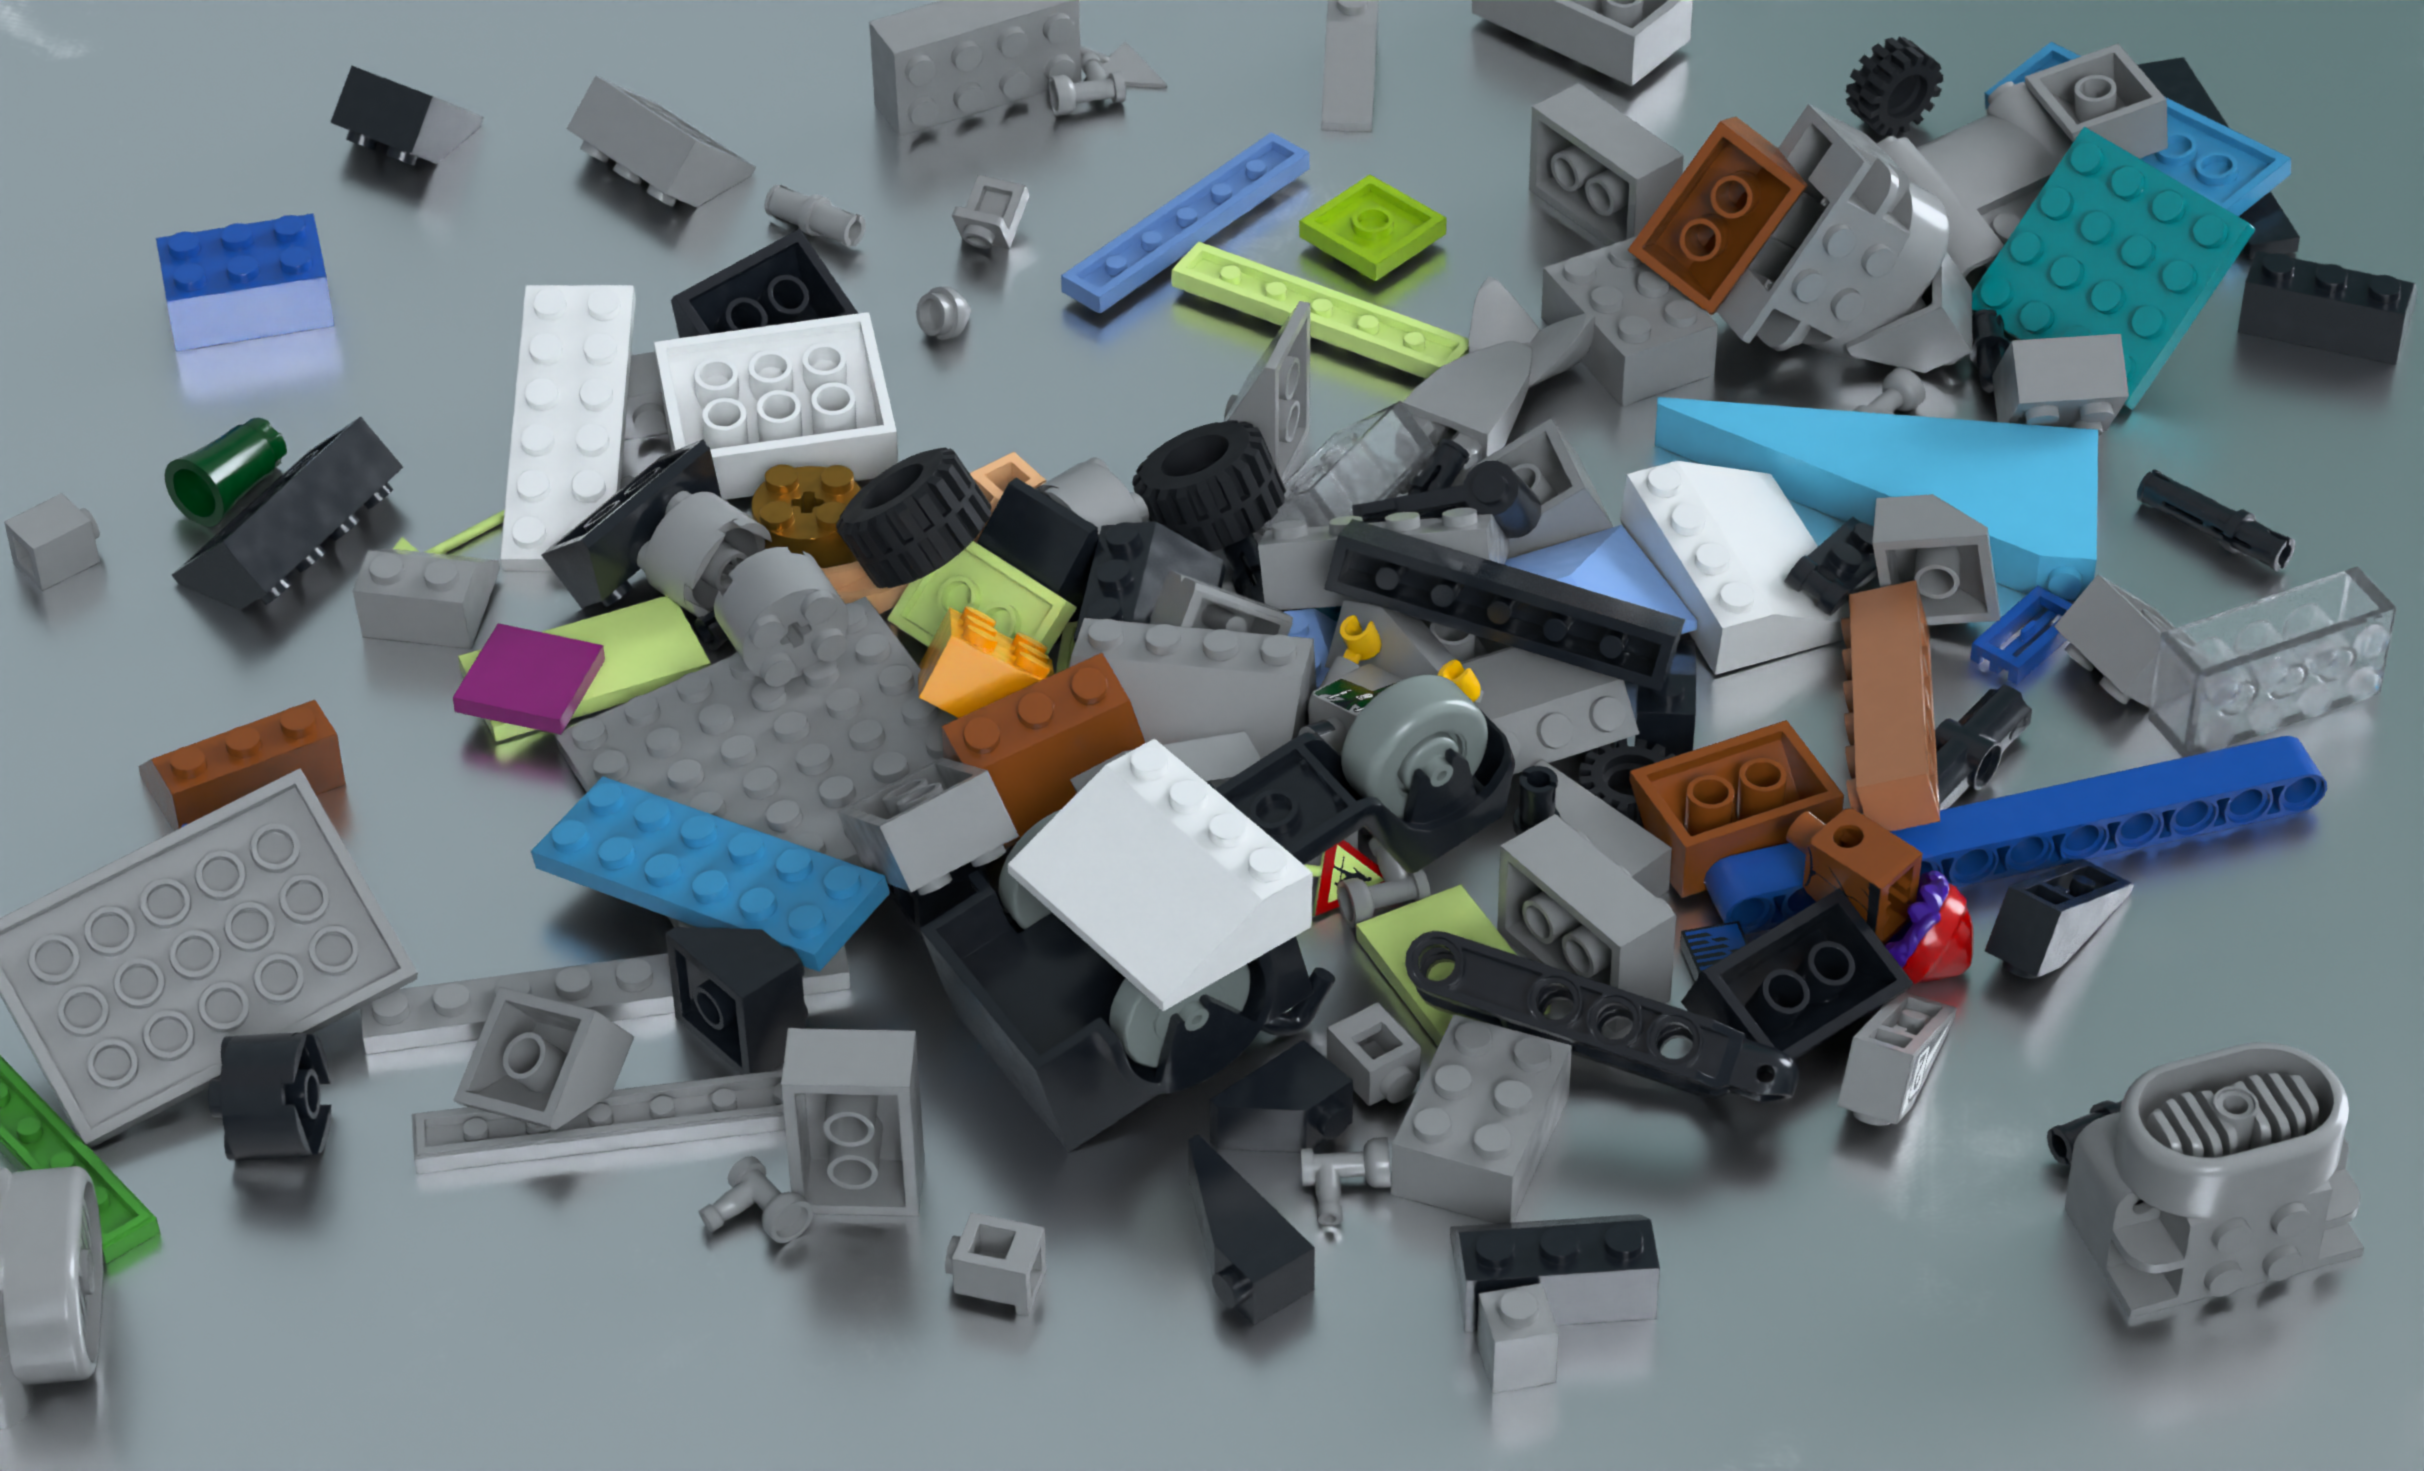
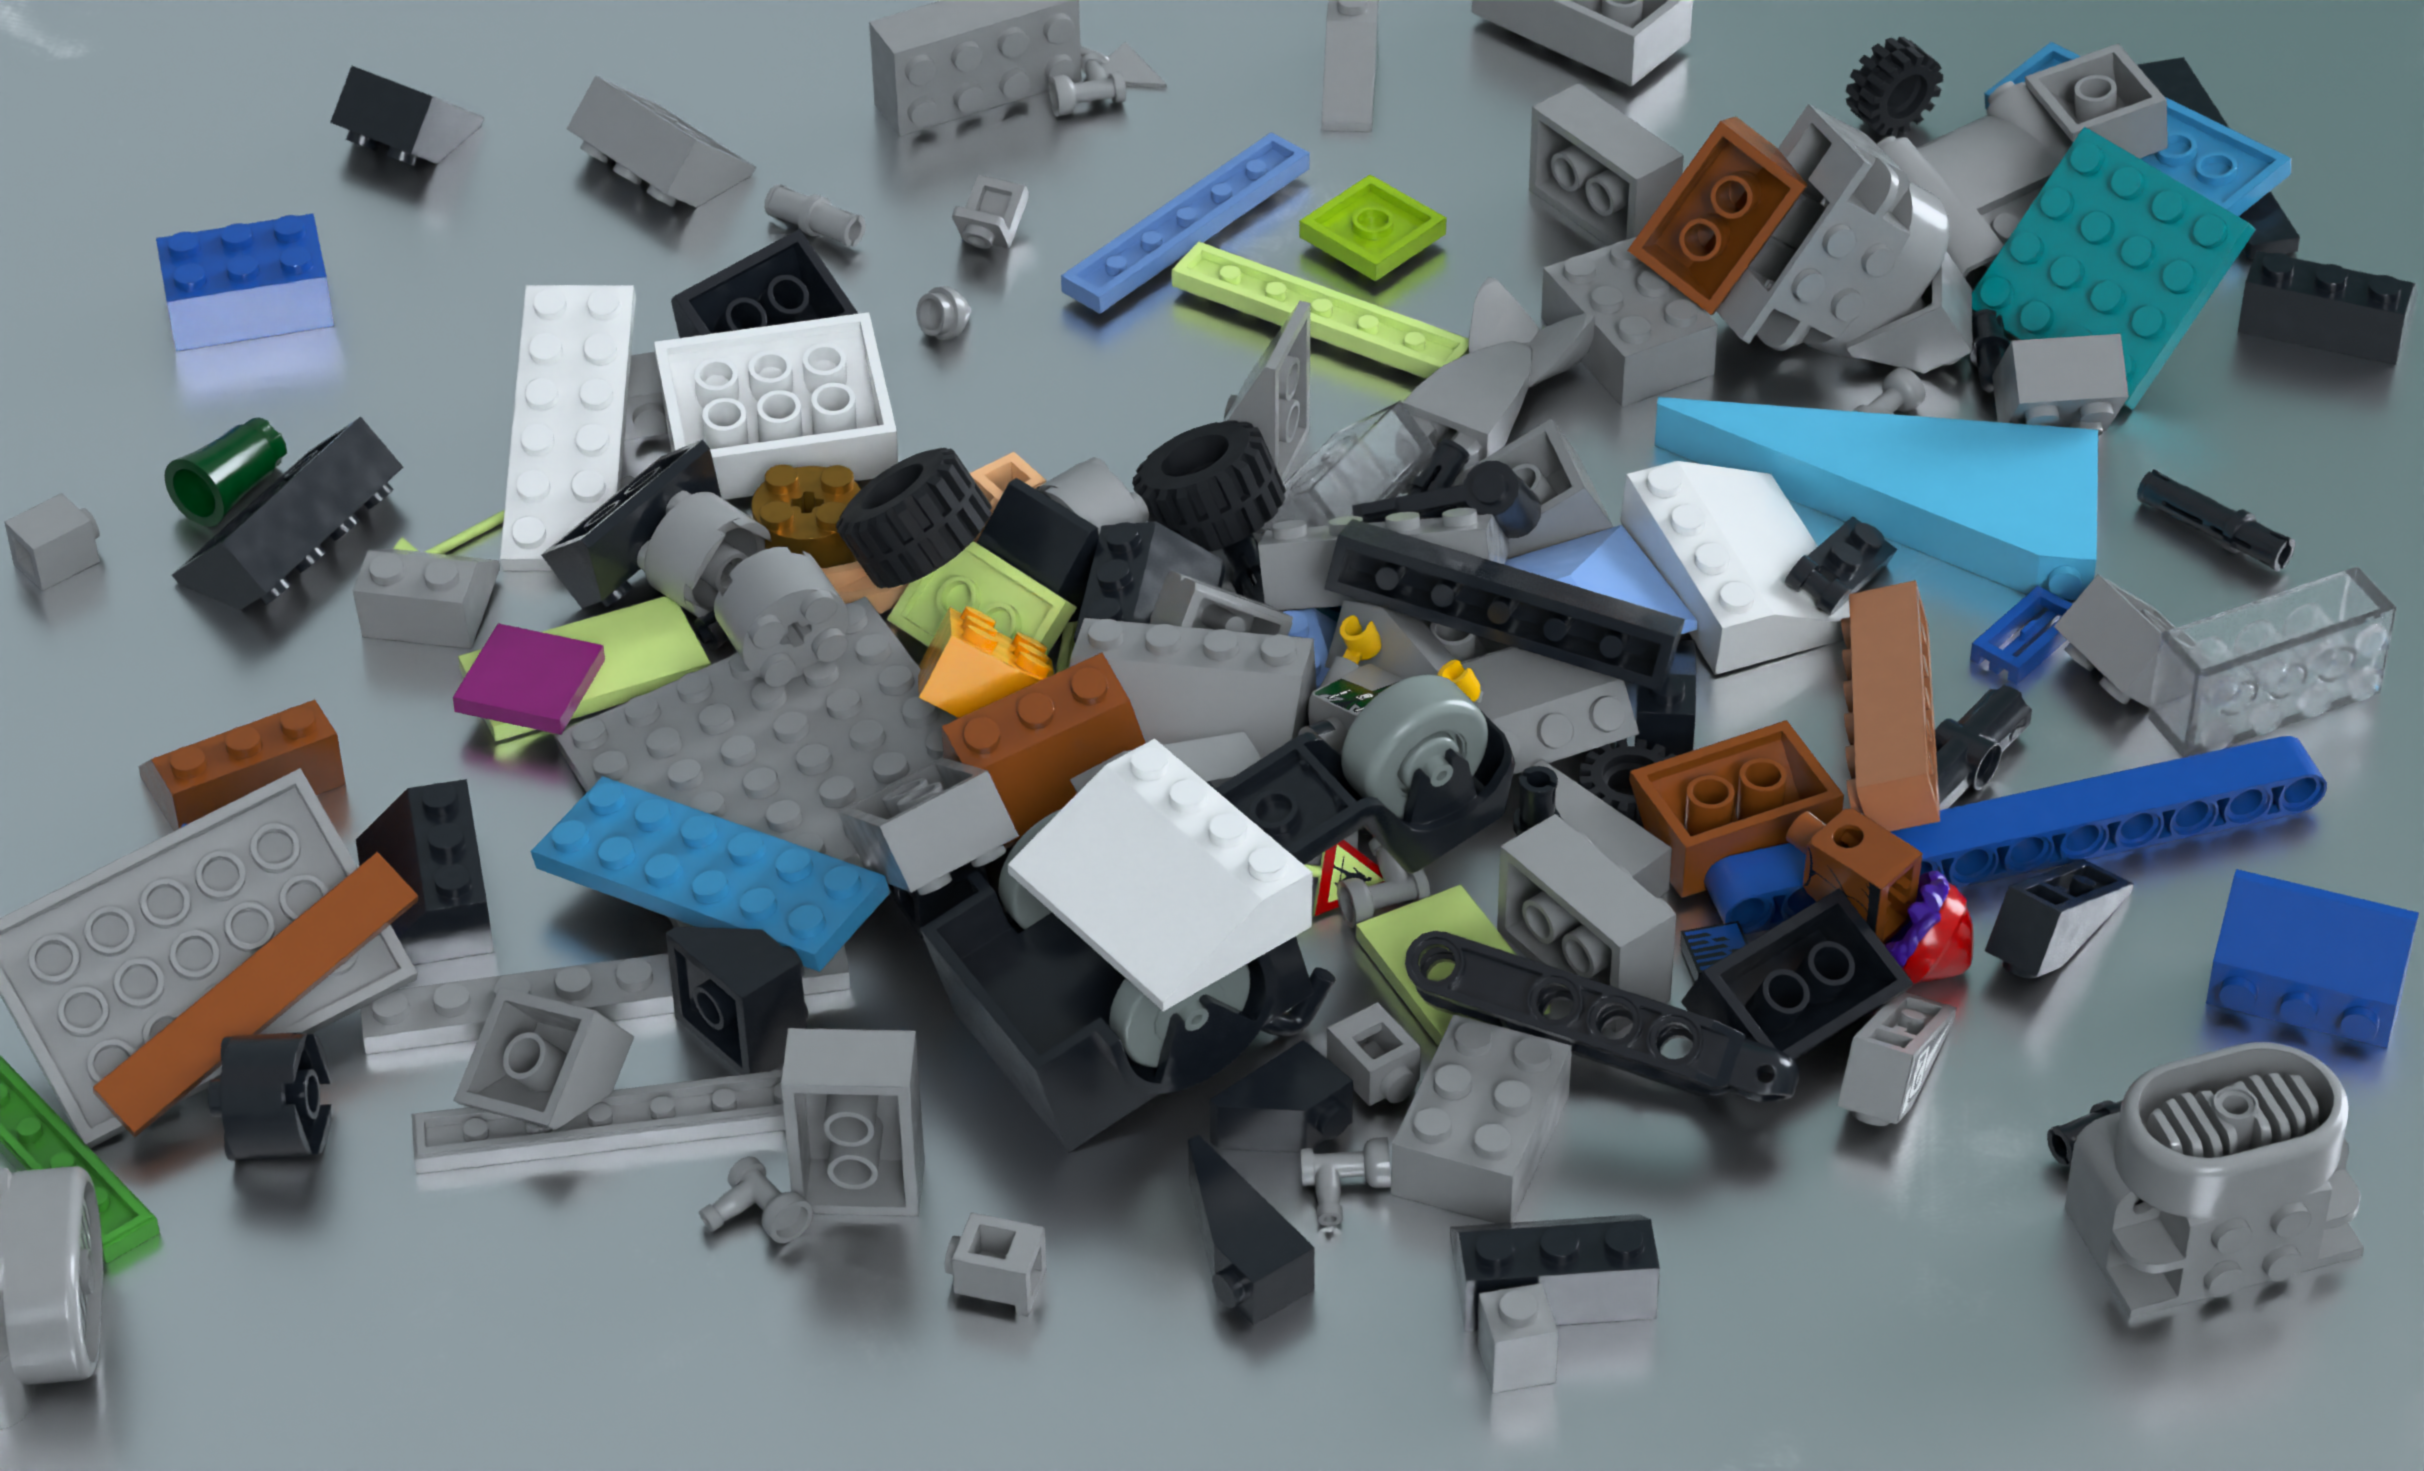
(255, 993): none -> dark orange tile
(435, 850): none -> black slope
(1940, 550): light grey slope -> none
(2312, 958): none -> blue slope

